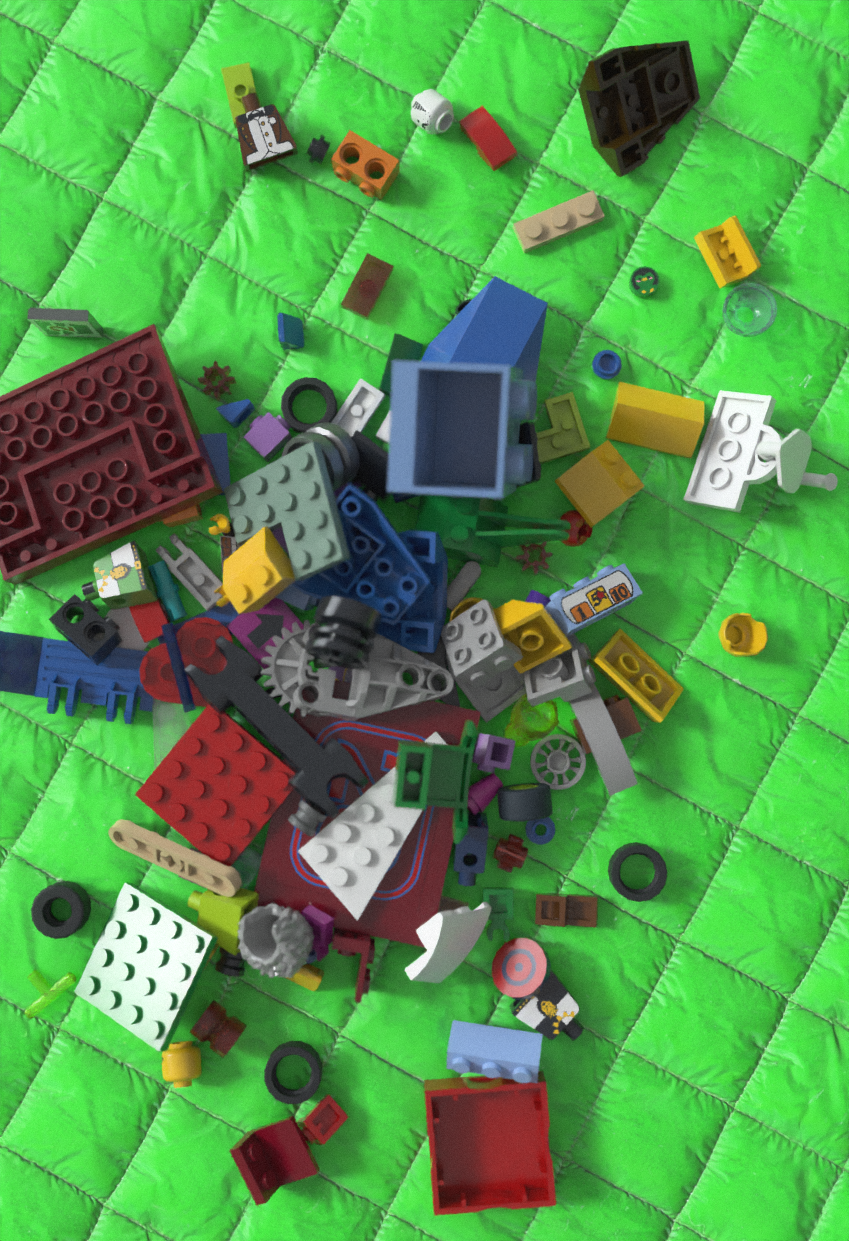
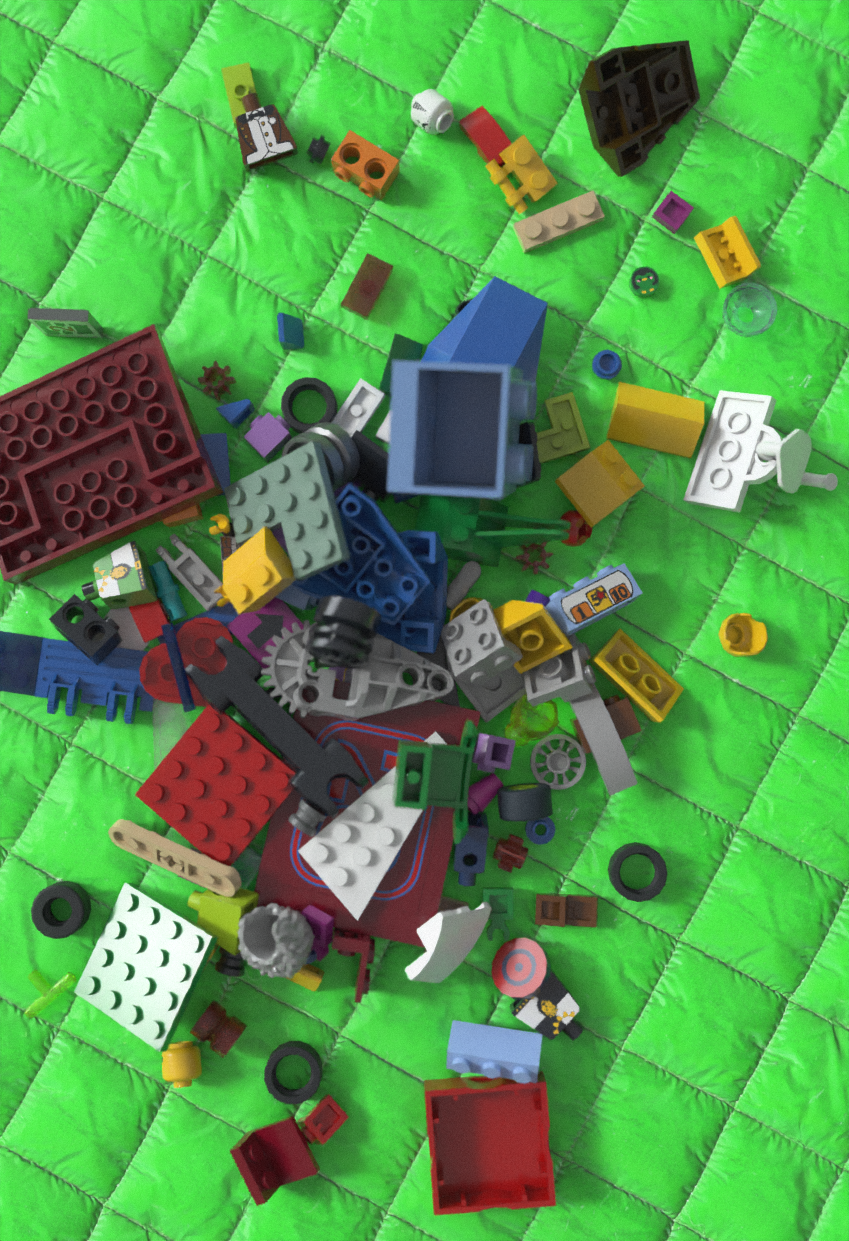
(528, 170): none -> yellow plate
(672, 212): none -> magenta plate

